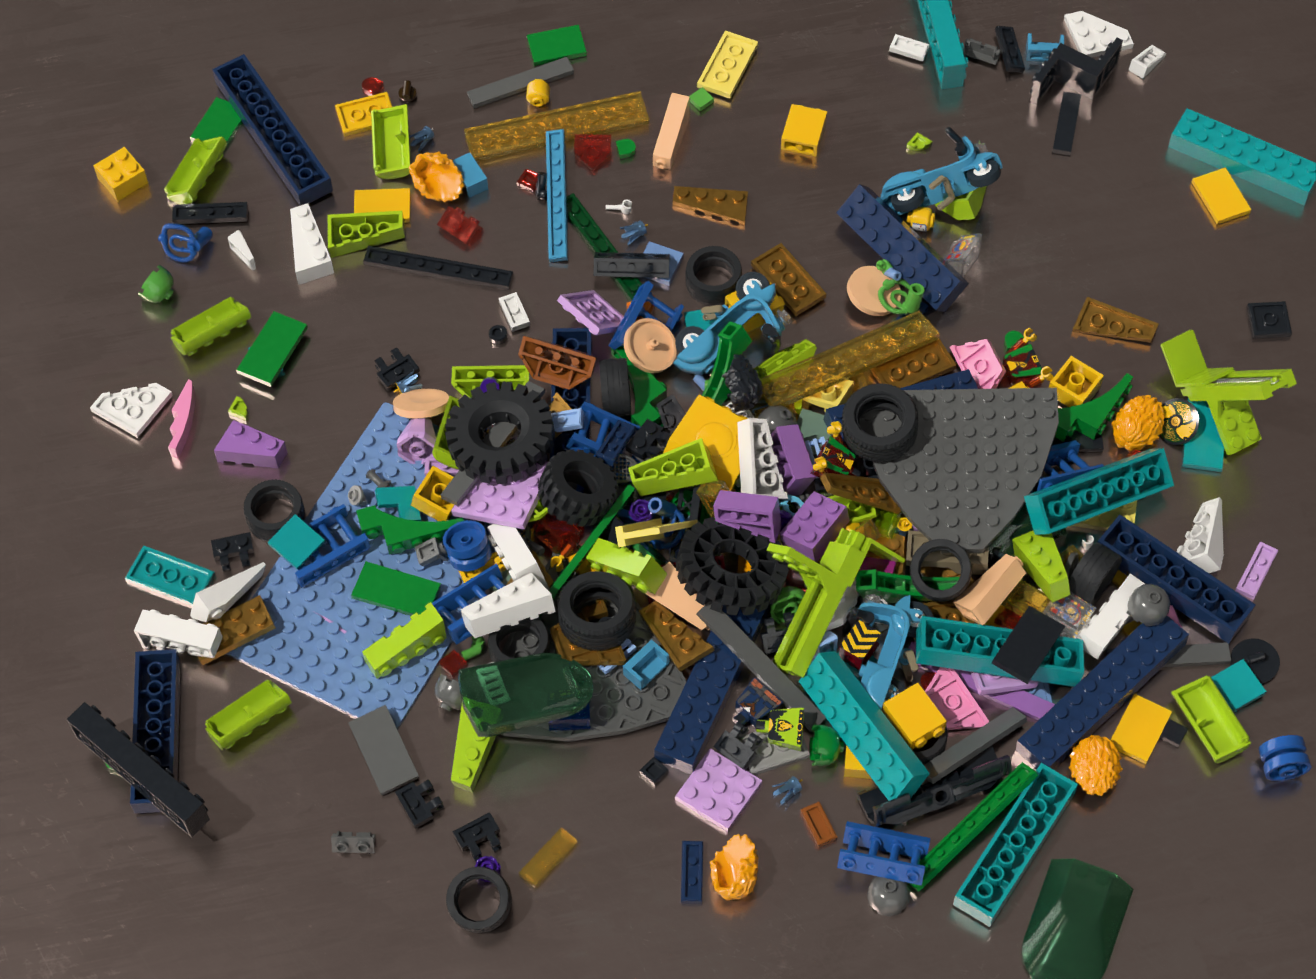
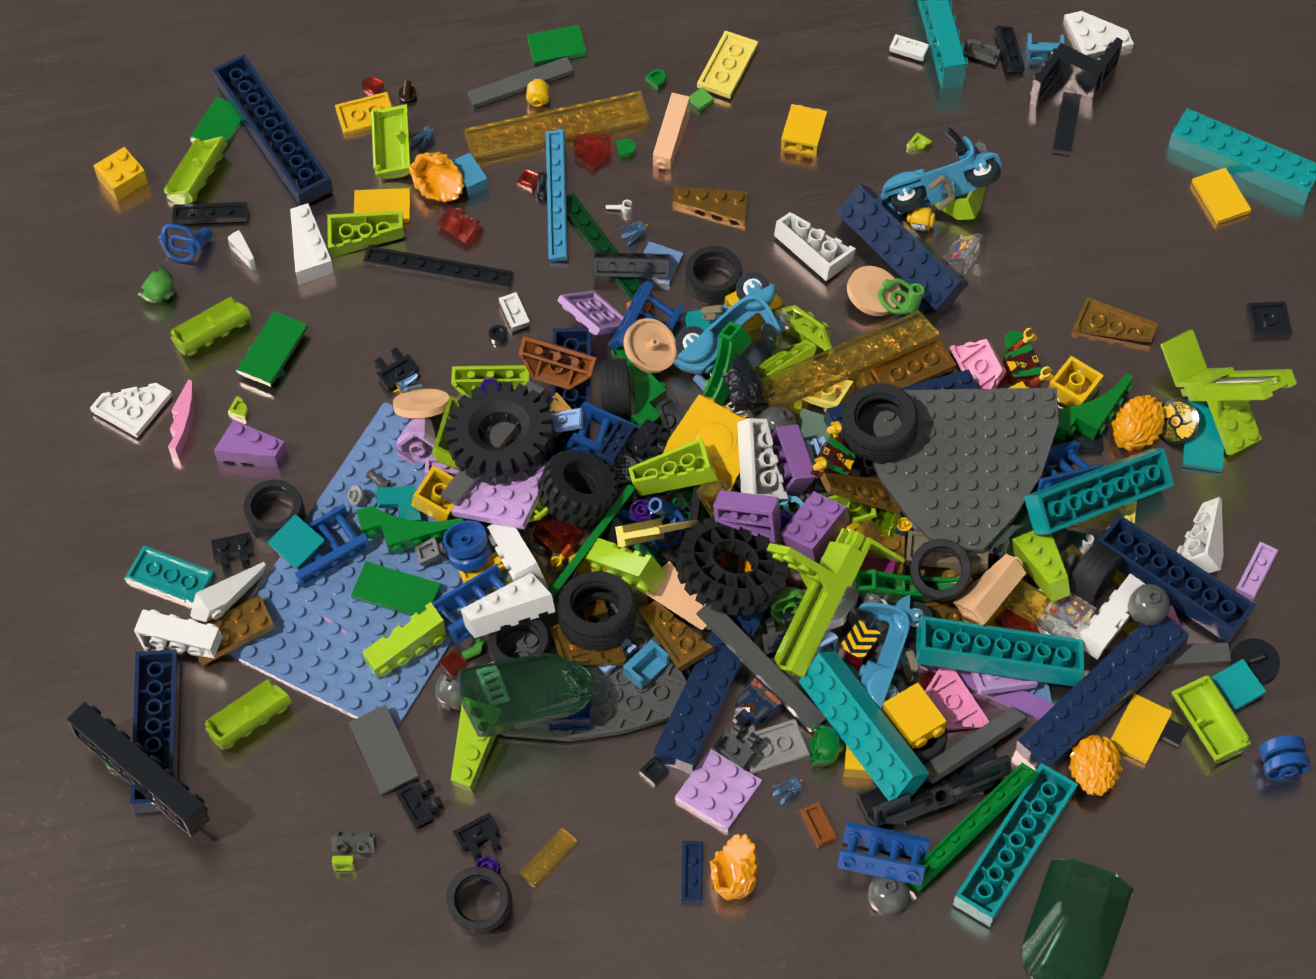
(343, 863): none -> lime tile
(656, 78): none -> green tile
(784, 728): torso -> none
(791, 279): pearl gold plate -> none
(806, 326): none -> lime wedge
(813, 246): none -> white wedge
(888, 270): arm -> none
(1028, 644): black tile -> none
(1145, 62): white slope -> none

